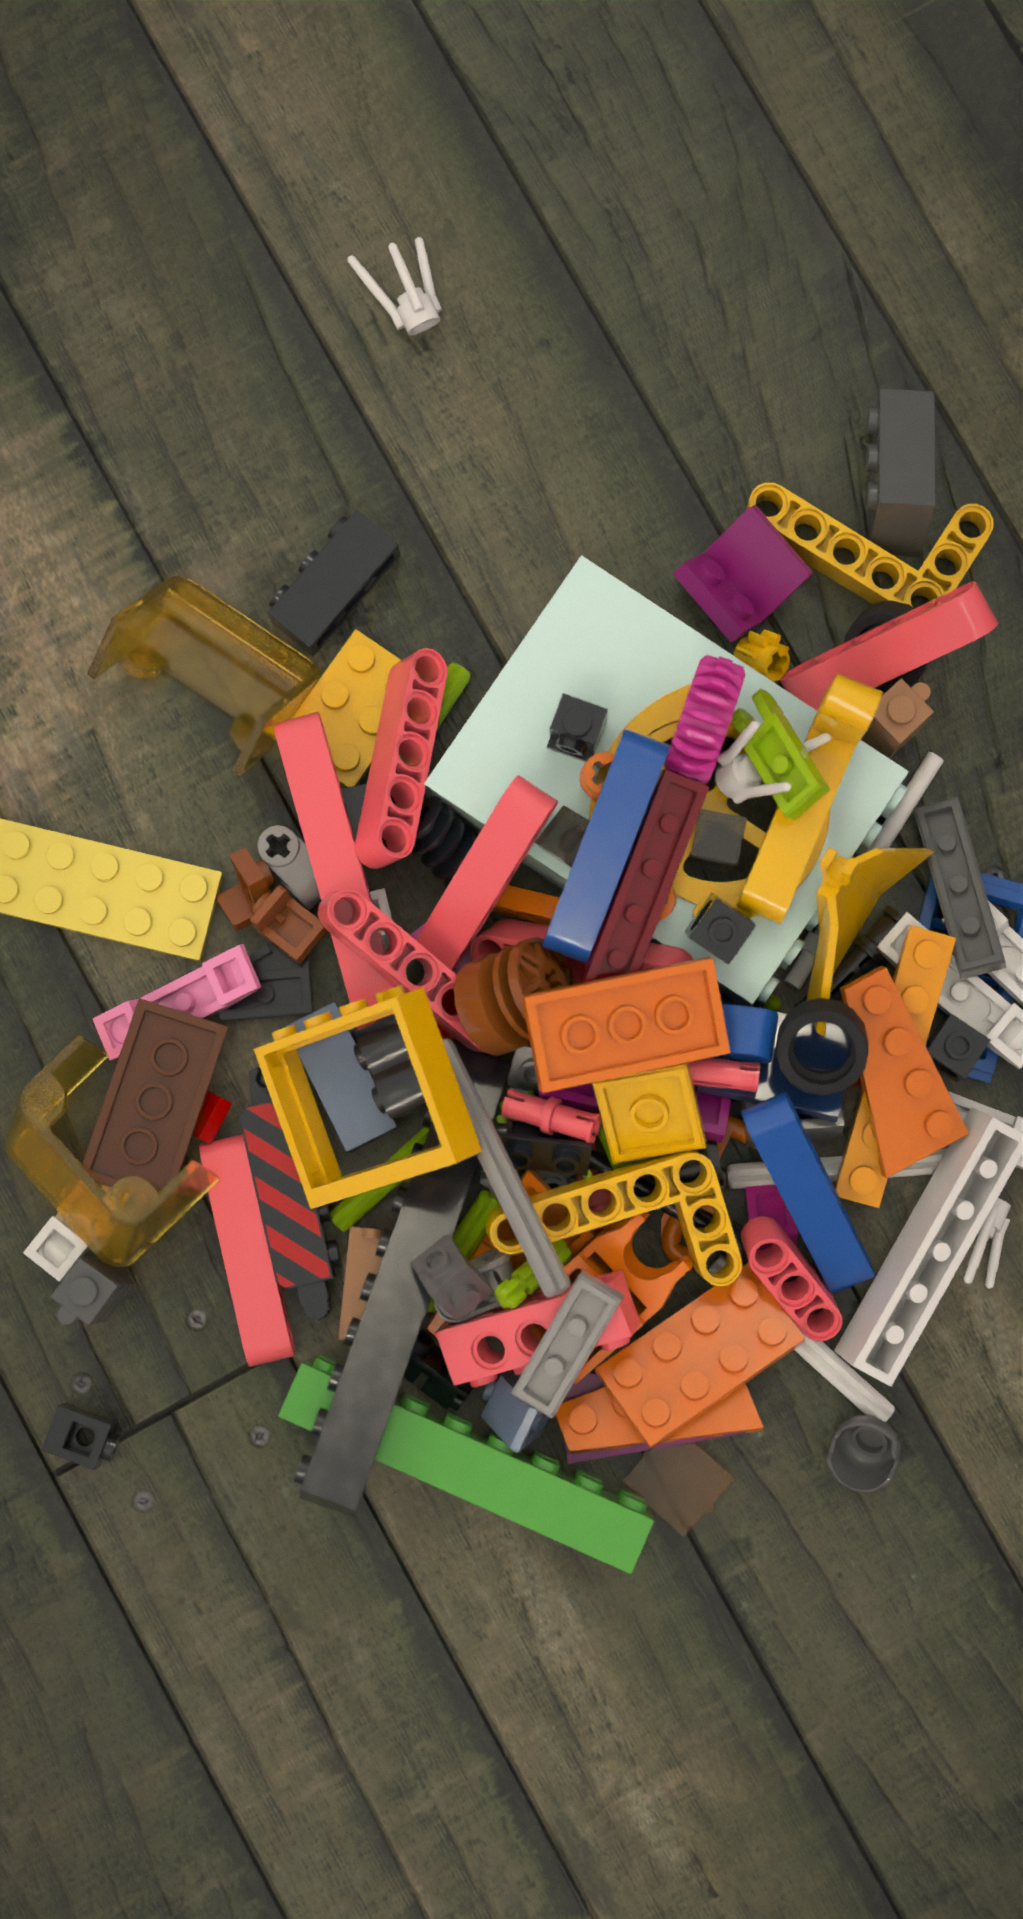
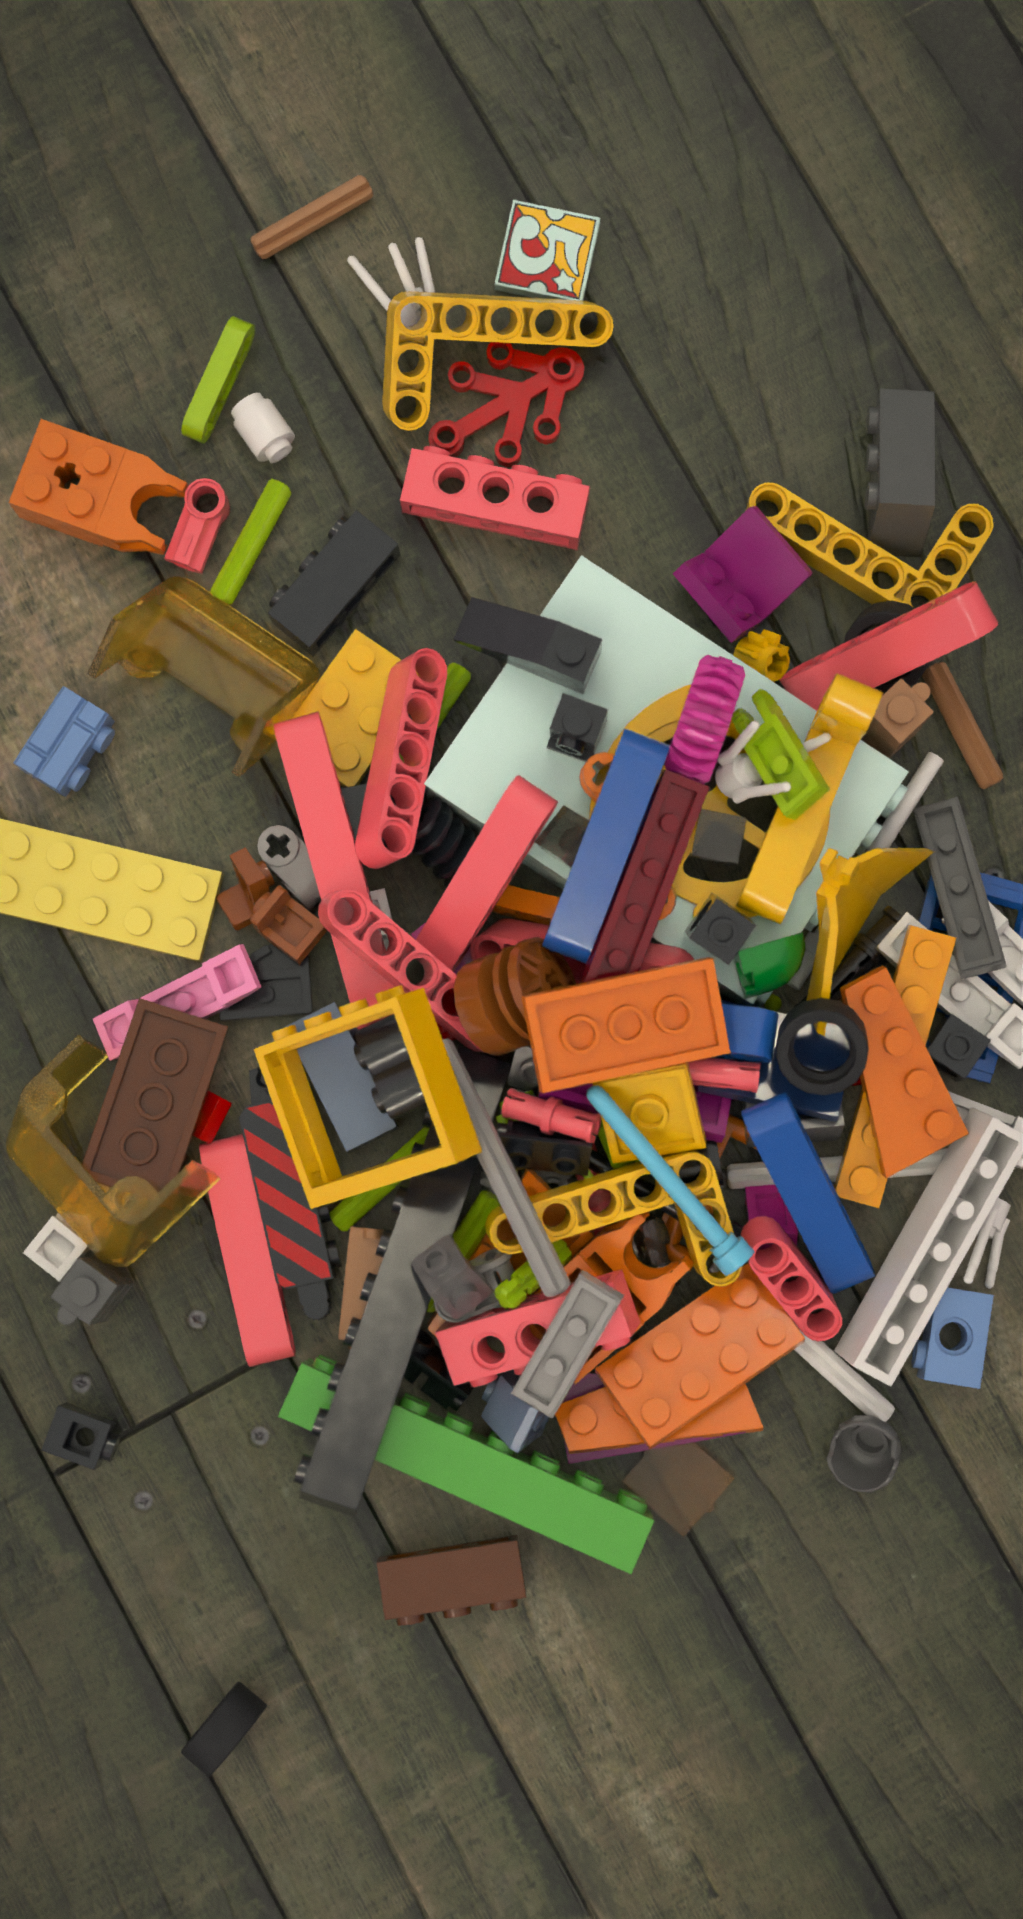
(66, 742): none -> medium blue brick
(106, 498): none -> orange brick
(195, 529): none -> coral piece
(218, 379): none -> lime beam
(223, 1729): none -> black tyre
(251, 541): none -> lime axle
(263, 428): none -> white brick
(312, 217): none -> medium nougat axle
(451, 1579): none -> reddish brown brick
(475, 328): none -> yellow beam
(512, 398): none -> red plant
(512, 517): none -> coral brick
(530, 643): none -> black slope
(546, 252): none -> tile
(650, 1243): none -> clear smoke plate
(728, 1249): none -> medium azure piece
(769, 964): none -> green brick
(962, 725): none -> medium nougat axle
(965, 1361): none -> medium blue brick

